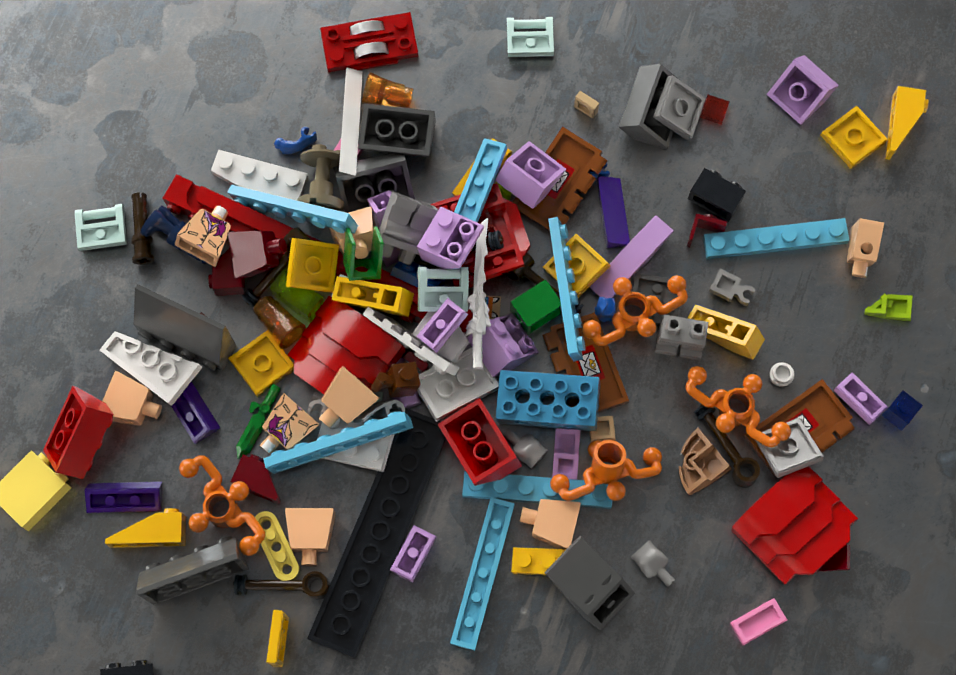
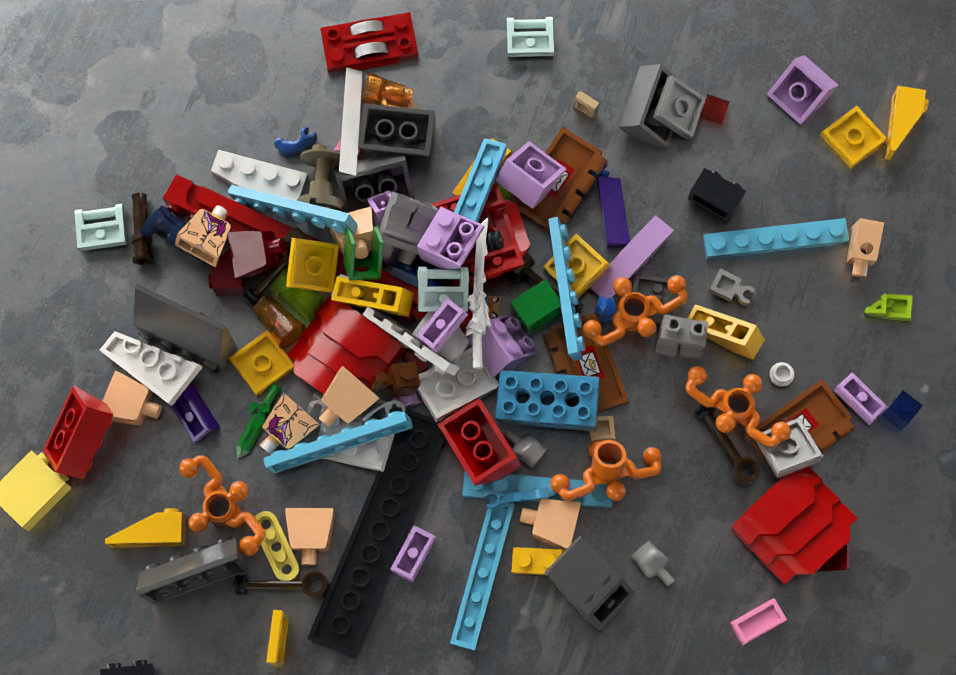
(123, 497): dark purple slope -> none
(257, 477): dark red slope -> none
(503, 498): none -> dark azure piece
(566, 452): lavender slope -> none
(701, 463): medium nougat brick -> none
(706, 222): dark red bracket -> none

